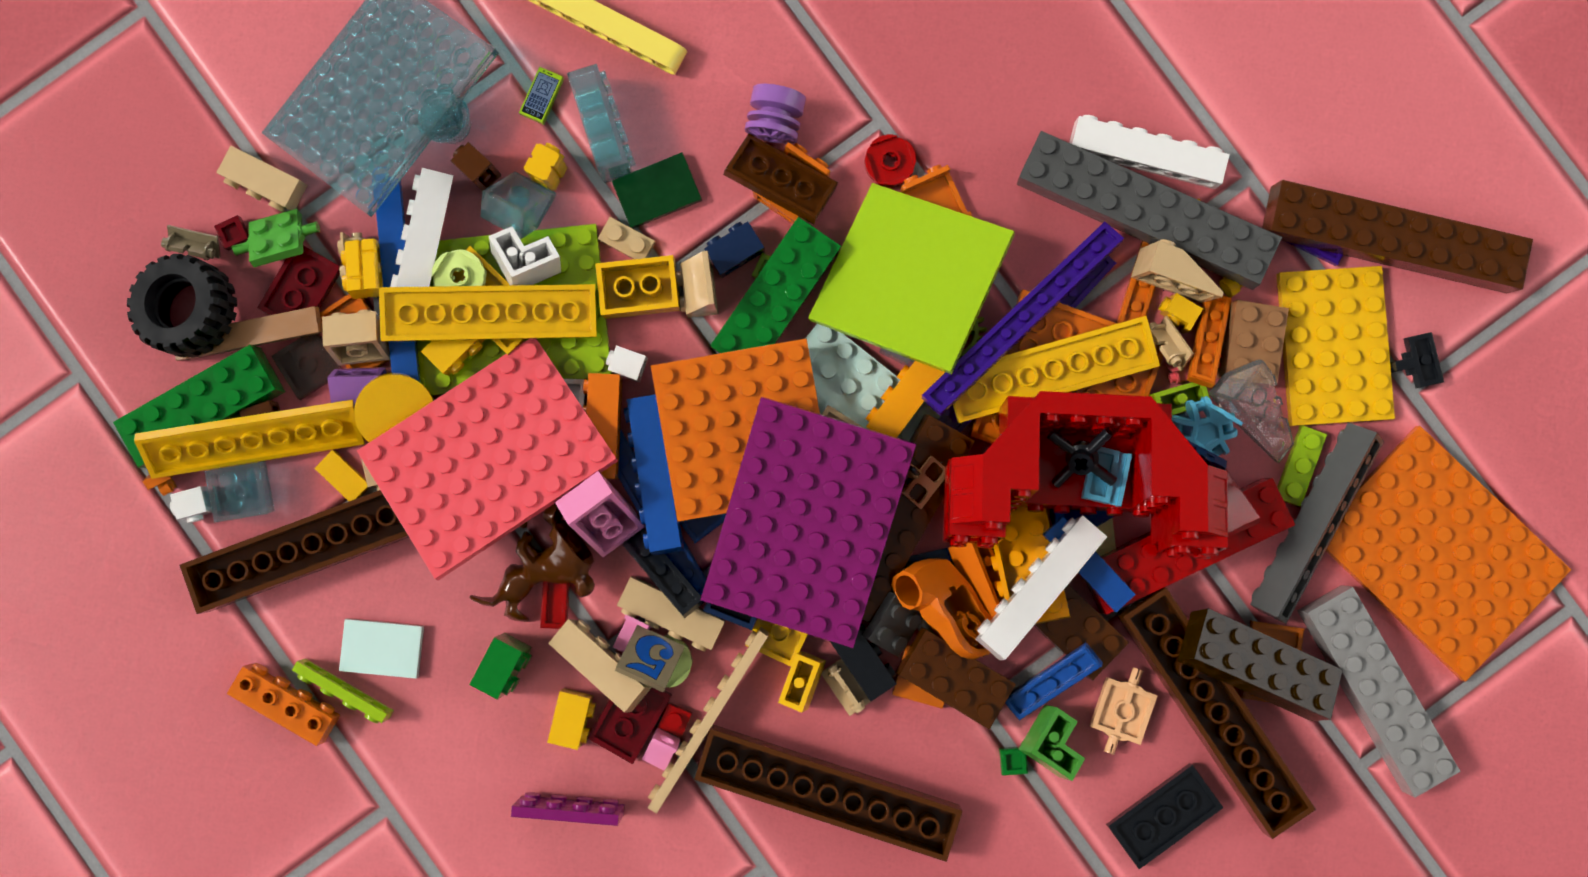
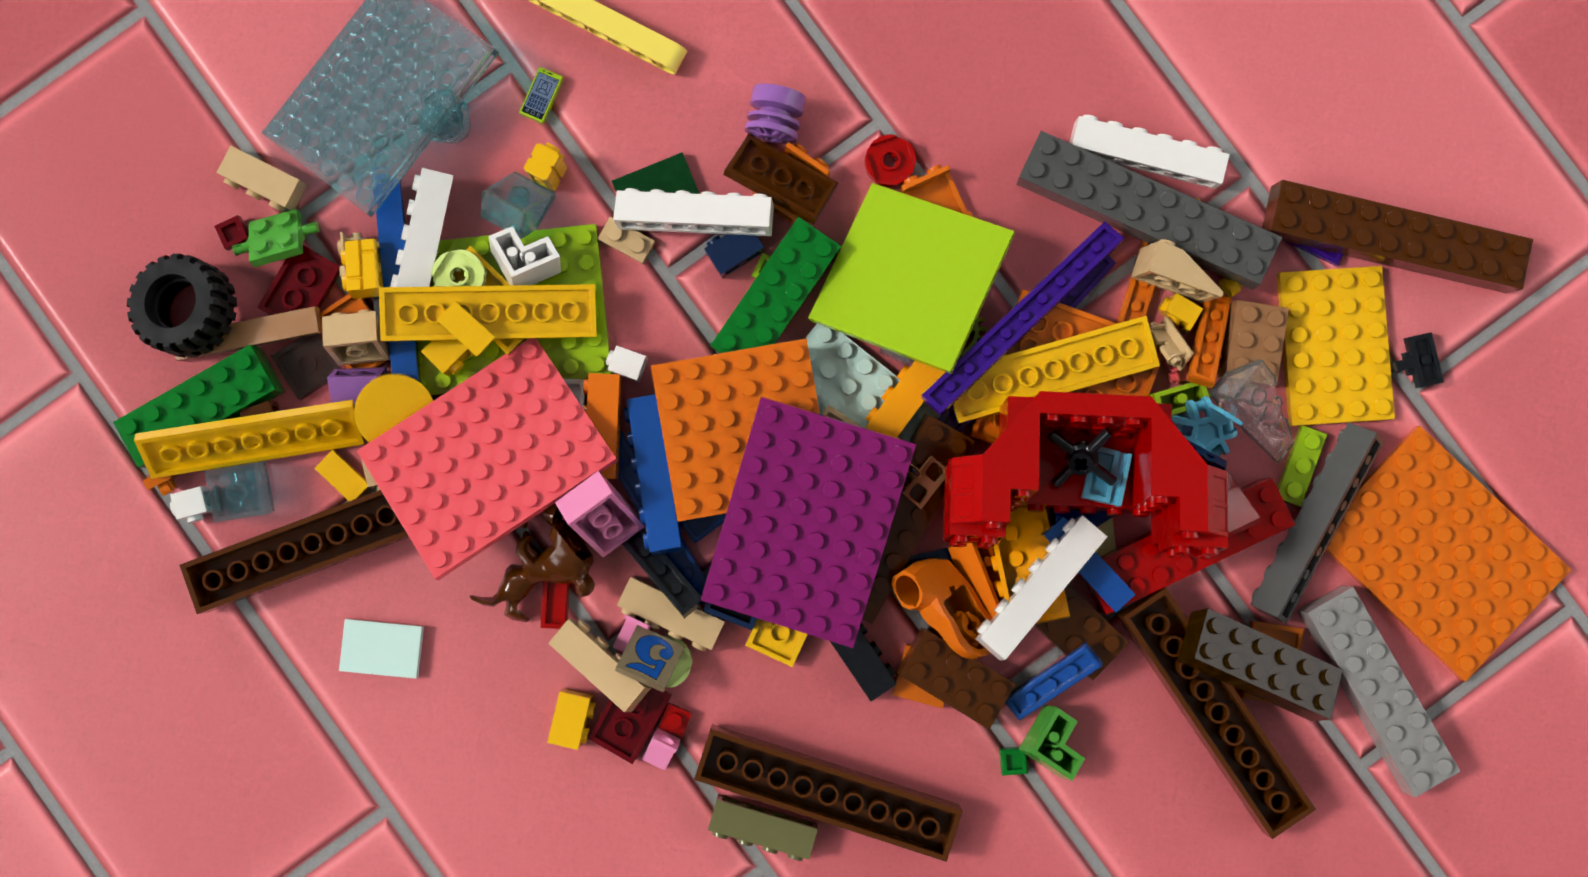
(196, 243): dark tan hinge -> none
(283, 703): orange brick -> none
(334, 686): lime plate -> none
(465, 328): none -> yellow tile
(475, 166): reddish brown brick -> none
(501, 665): green brick -> none
(562, 809): magenta plate -> none
(599, 115): clear light blue brick -> none
(638, 287): yellow brick -> none
(694, 212): none -> white brick
(698, 286): tan slope -> none
(701, 728): tan plate -> none
(763, 827): none -> olive brick
(801, 681): yellow brick -> none
(845, 687): tan hinge -> none
(892, 625): dark grey plate -> none
(1123, 710): light nougat plate -> none
(1164, 816): black plate -> none

